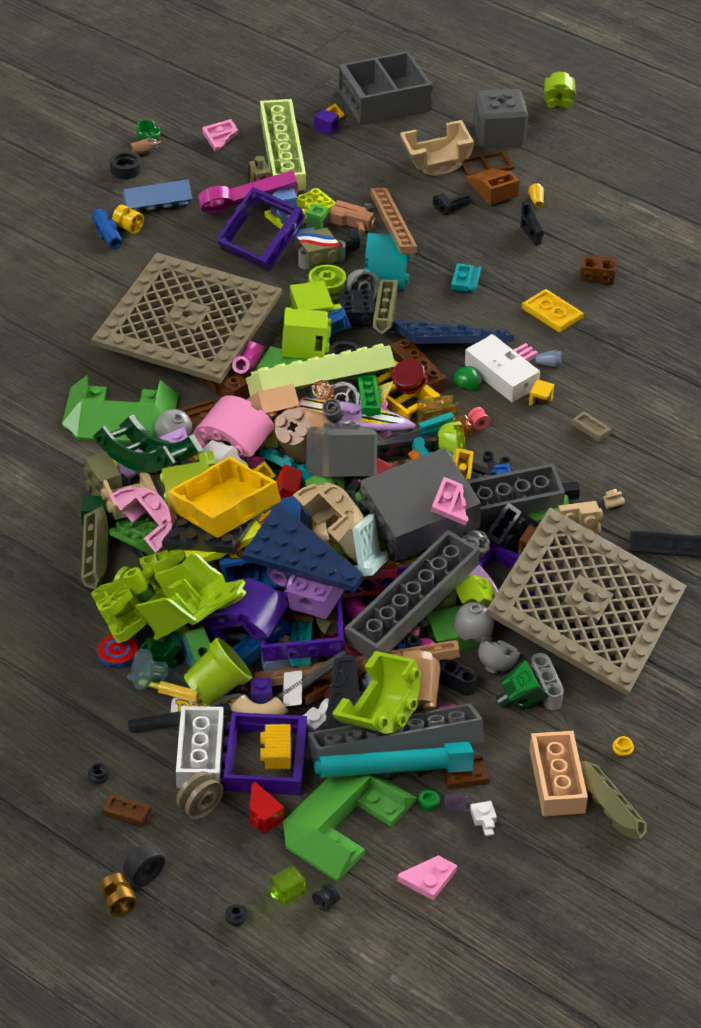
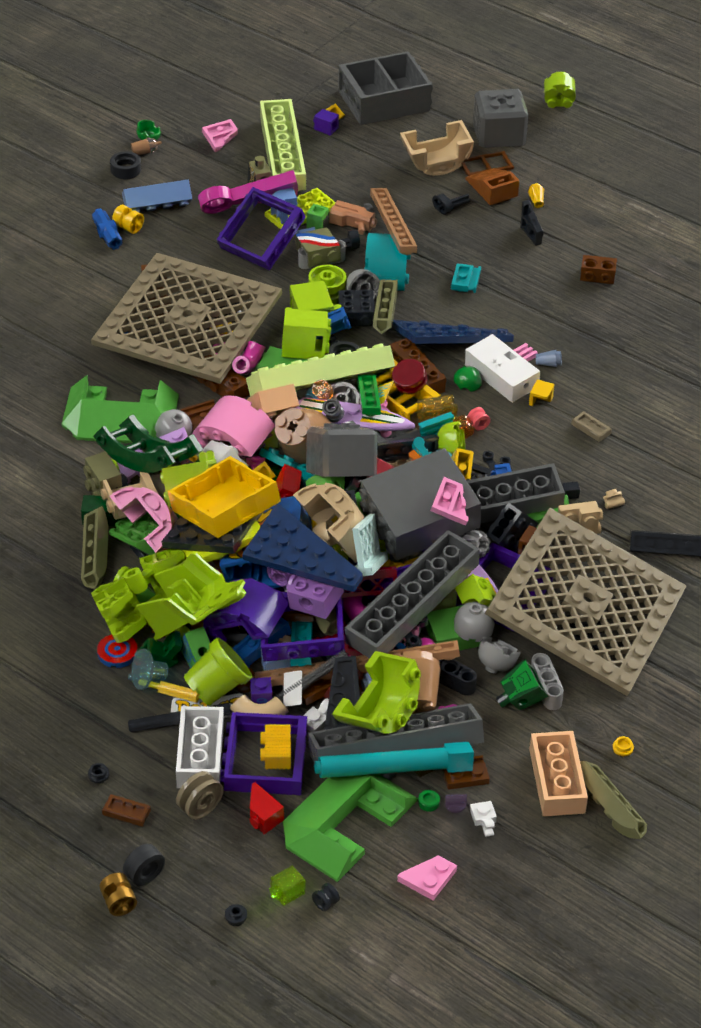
(552, 310): yellow tile -> none

